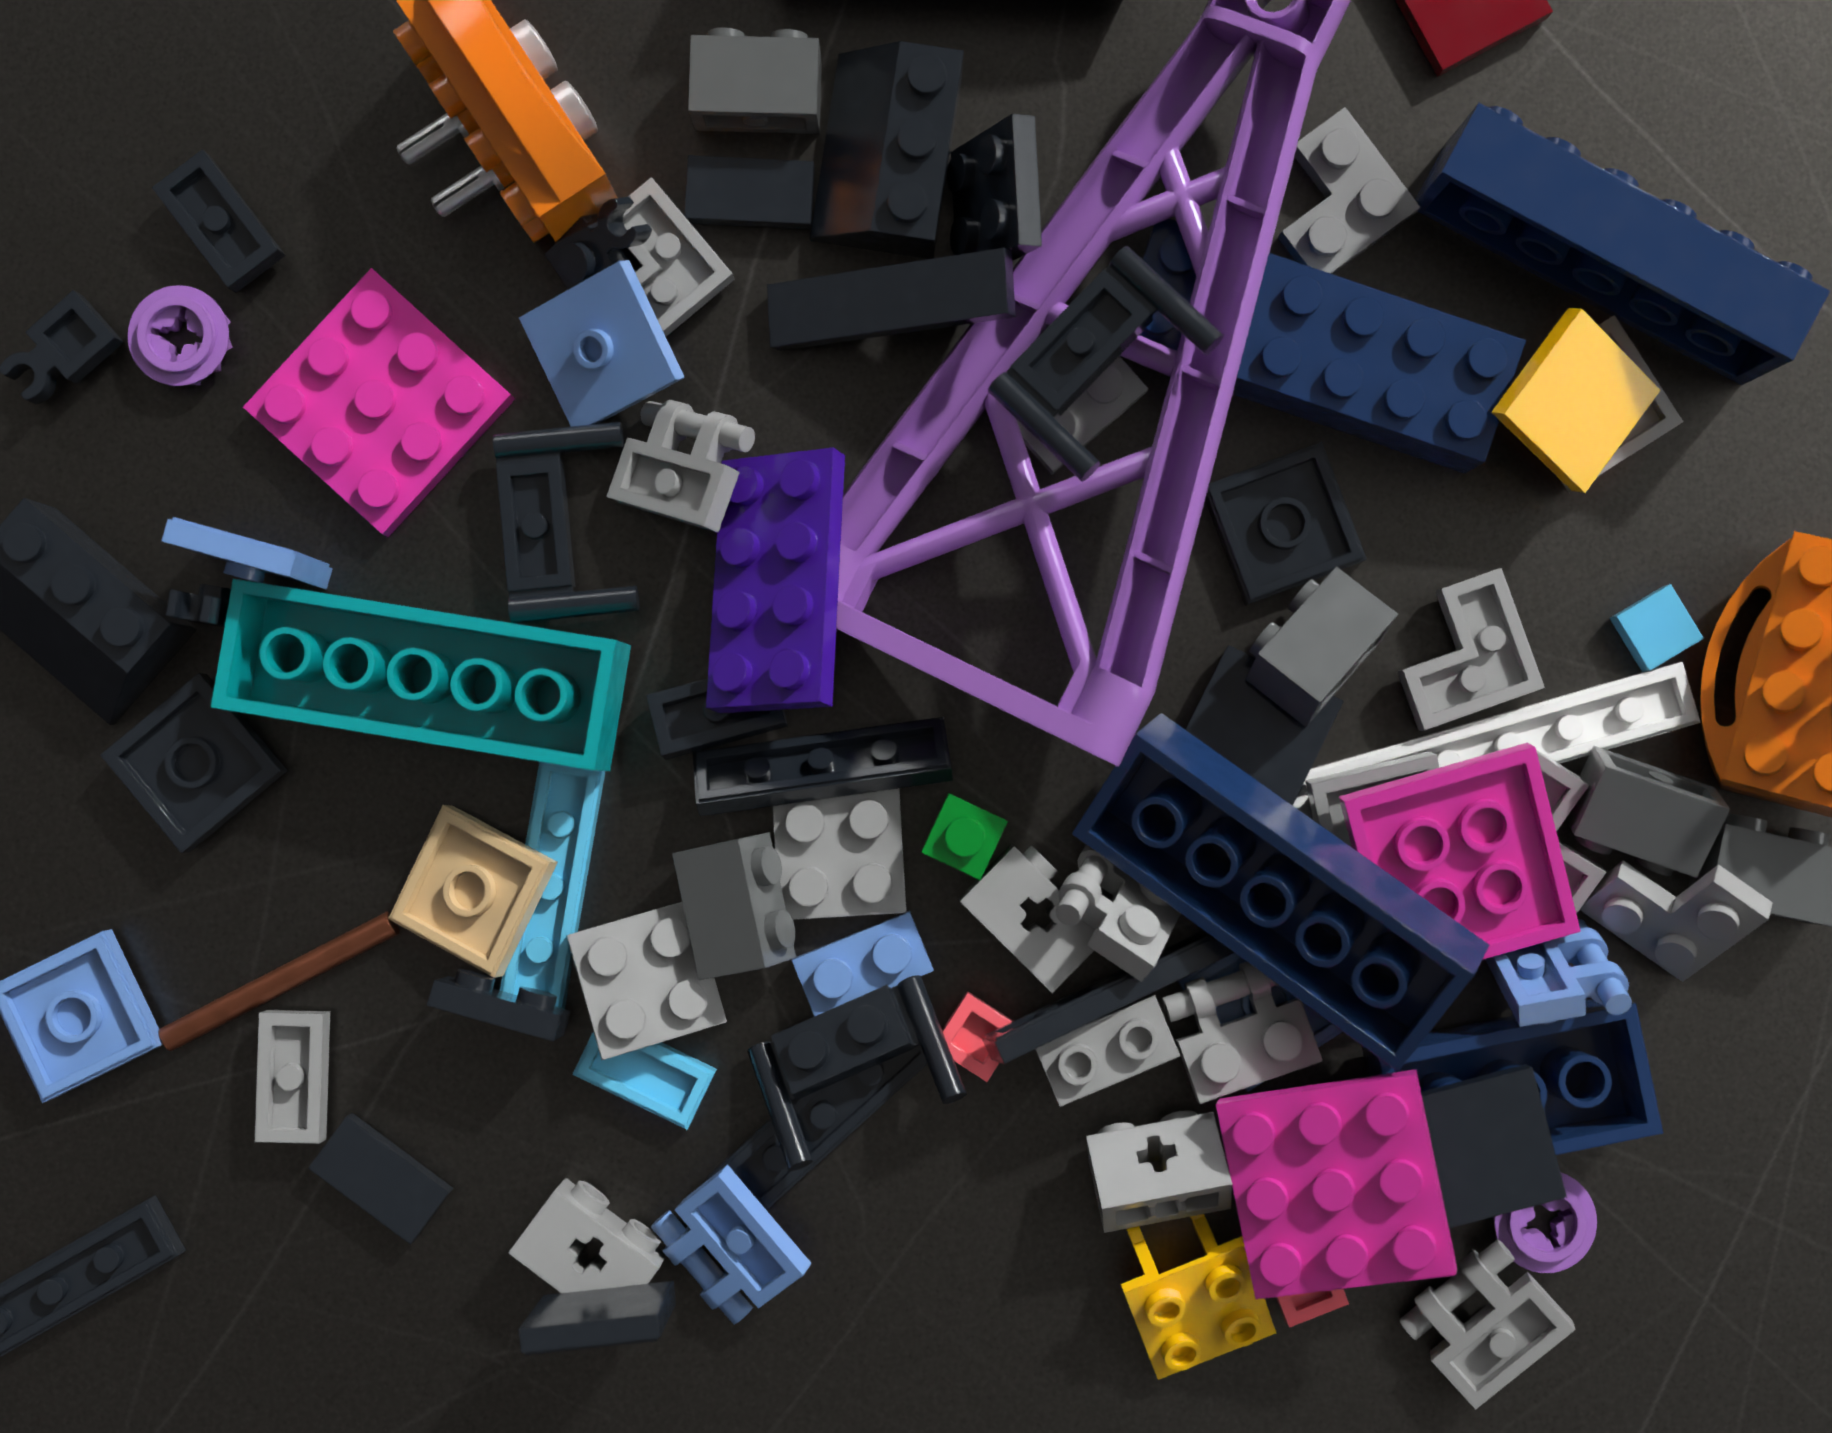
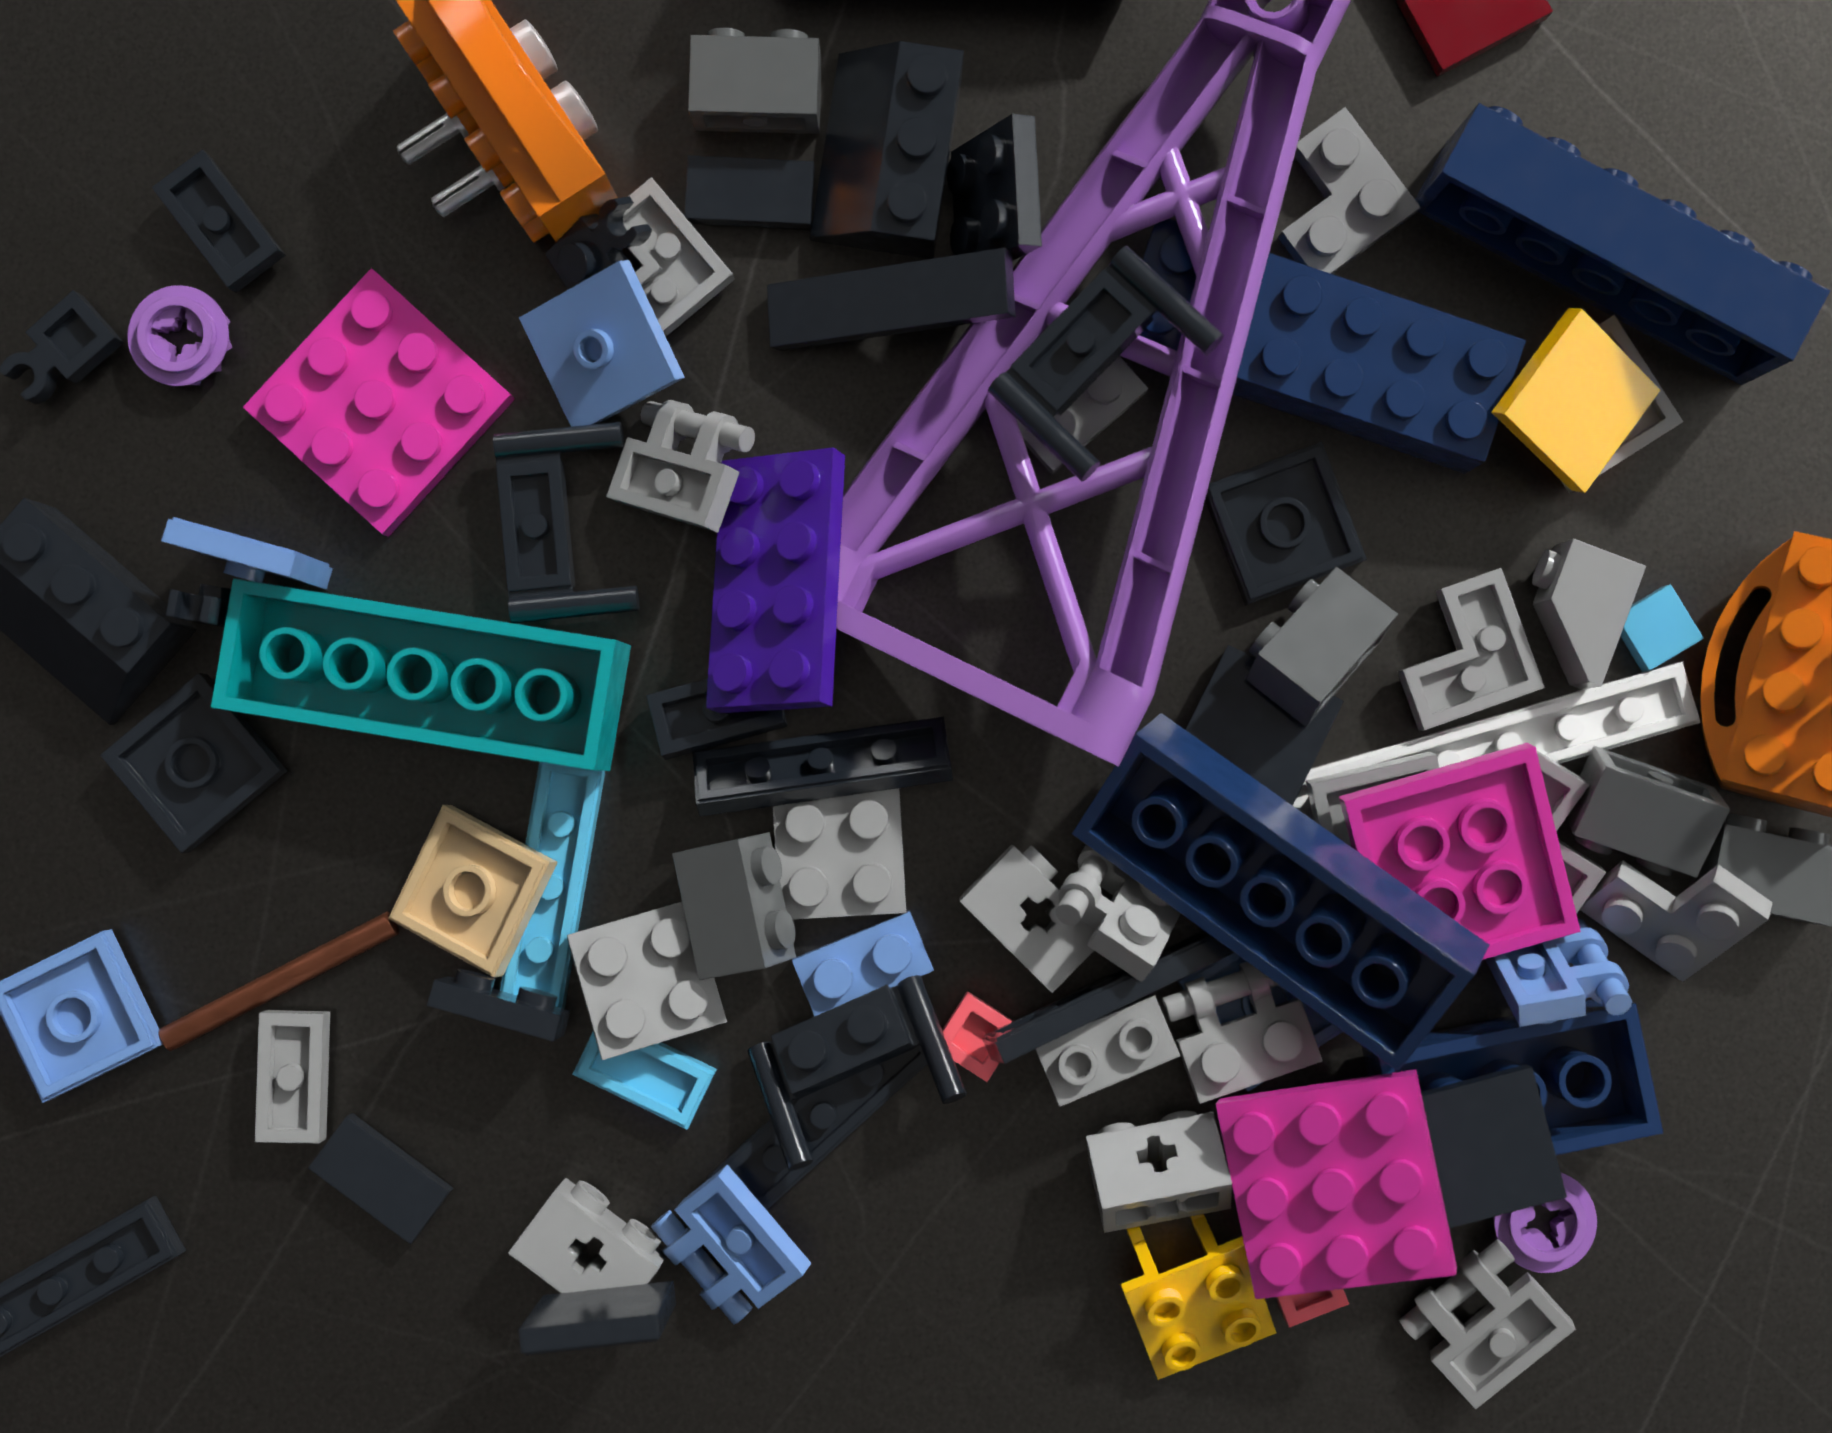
(964, 836): green brick -> none
(1584, 606): none -> light grey slope

